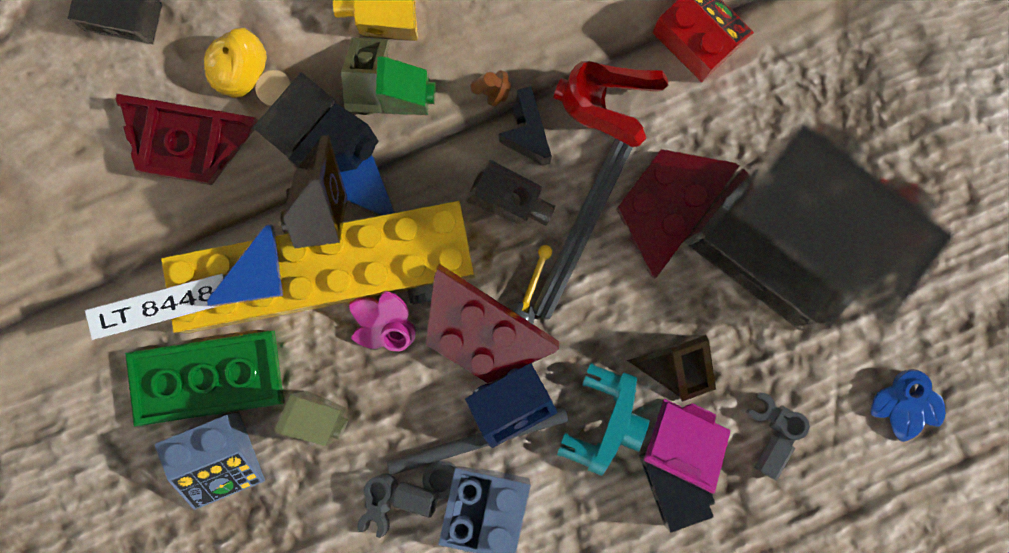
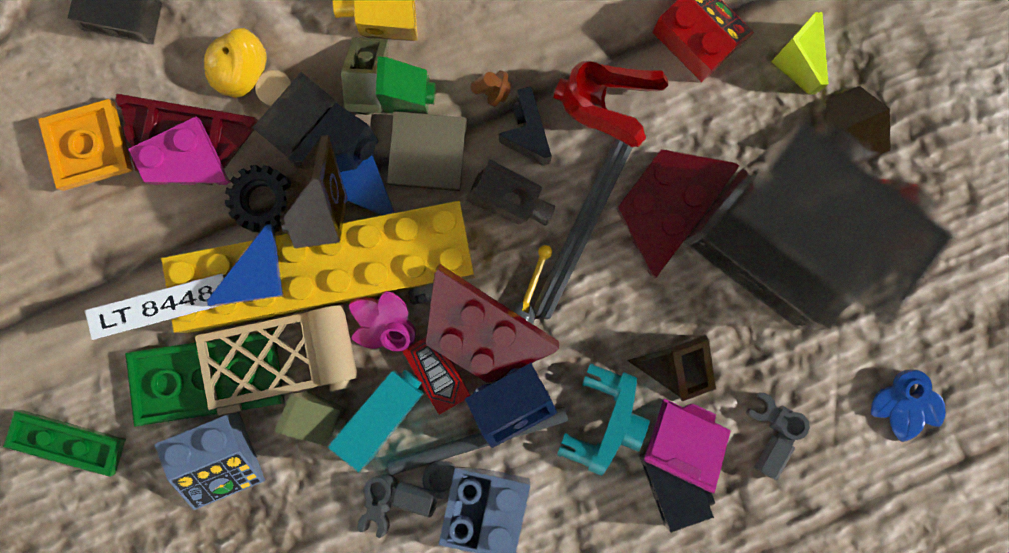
(64, 443): none -> green tile
(85, 145): none -> light orange plate
(179, 156): none -> dark pink wing
(241, 191): none -> black tyre
(326, 347): none -> tan piece
(377, 419): none -> teal slope
(427, 151): none -> dark tan tile
(437, 376): none -> tile
(805, 56): none -> neon yellow slope
(863, 119): none -> dark brown slope

